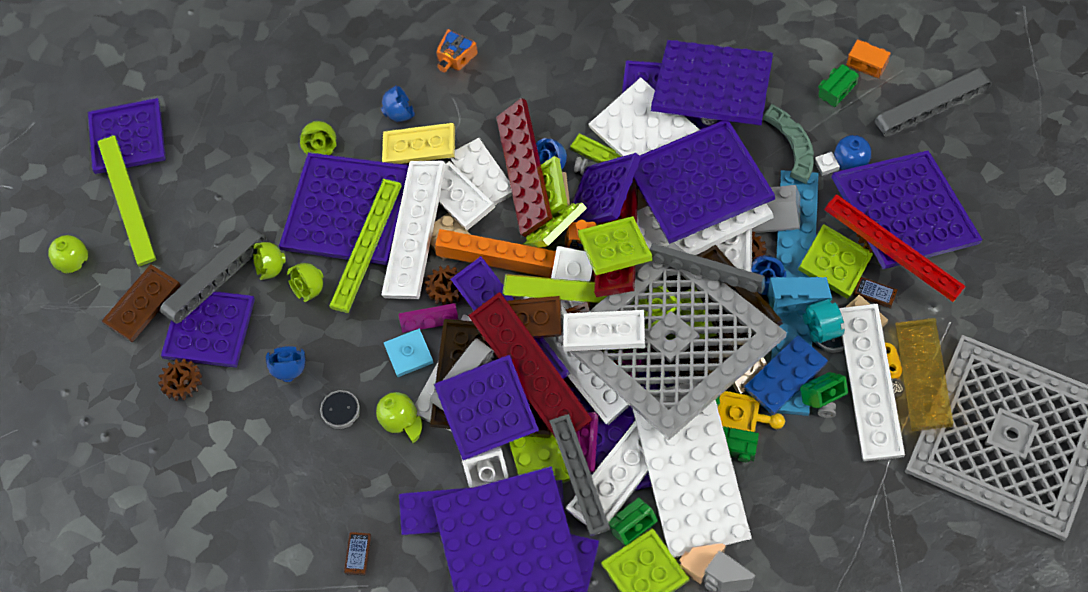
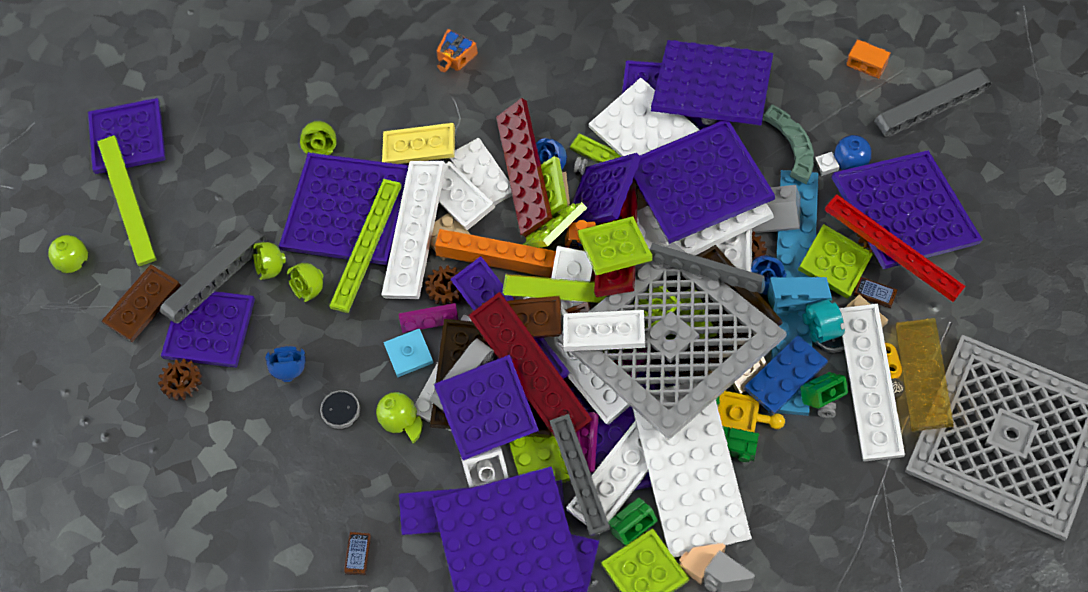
(396, 105): blue cylinder -> none
(838, 85): green brick -> none

